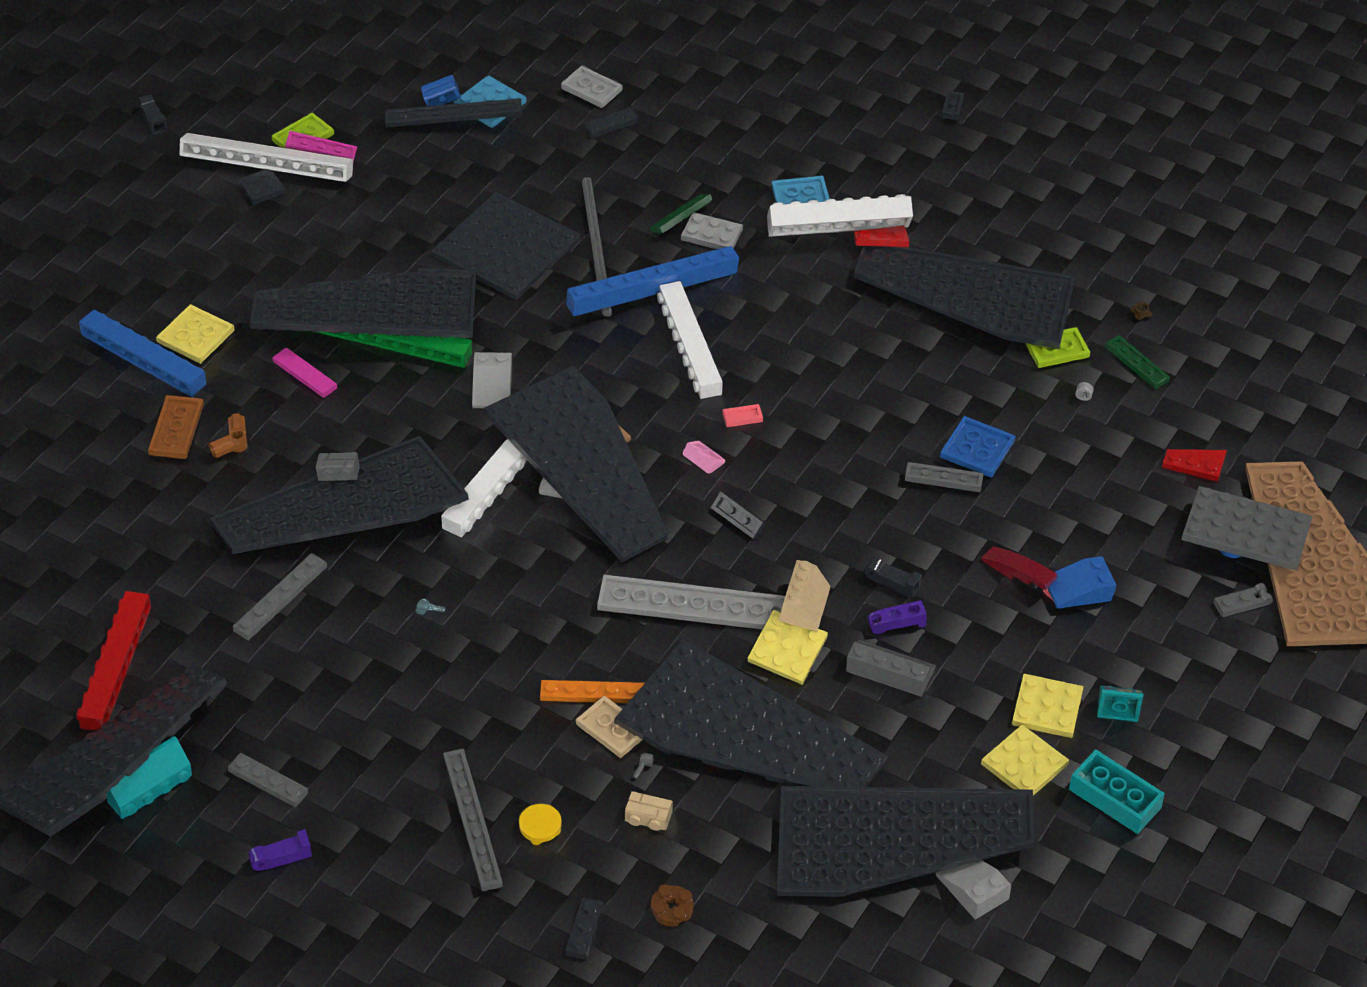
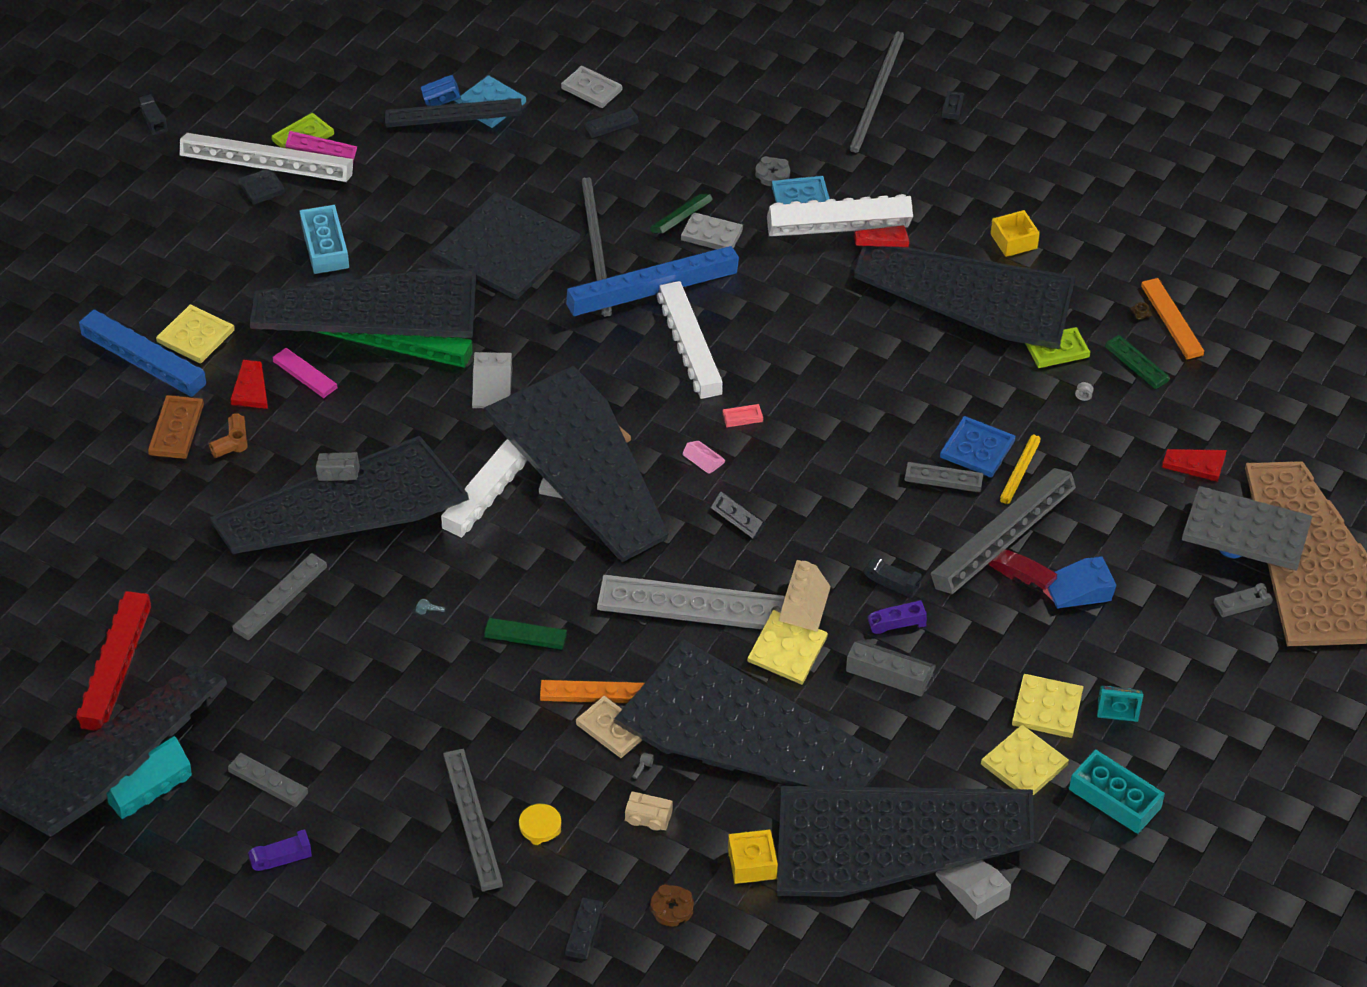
(250, 386): none -> red wing
(324, 239): none -> medium azure brick
(525, 633): none -> dark green tile
(752, 856): none -> yellow container
(767, 164): none -> dark grey plate
(876, 92): none -> dark grey axle
(1003, 531): none -> dark grey brick
(1015, 233): none -> yellow container
(1020, 469): none -> yellow axle
(1172, 318): none -> orange tile

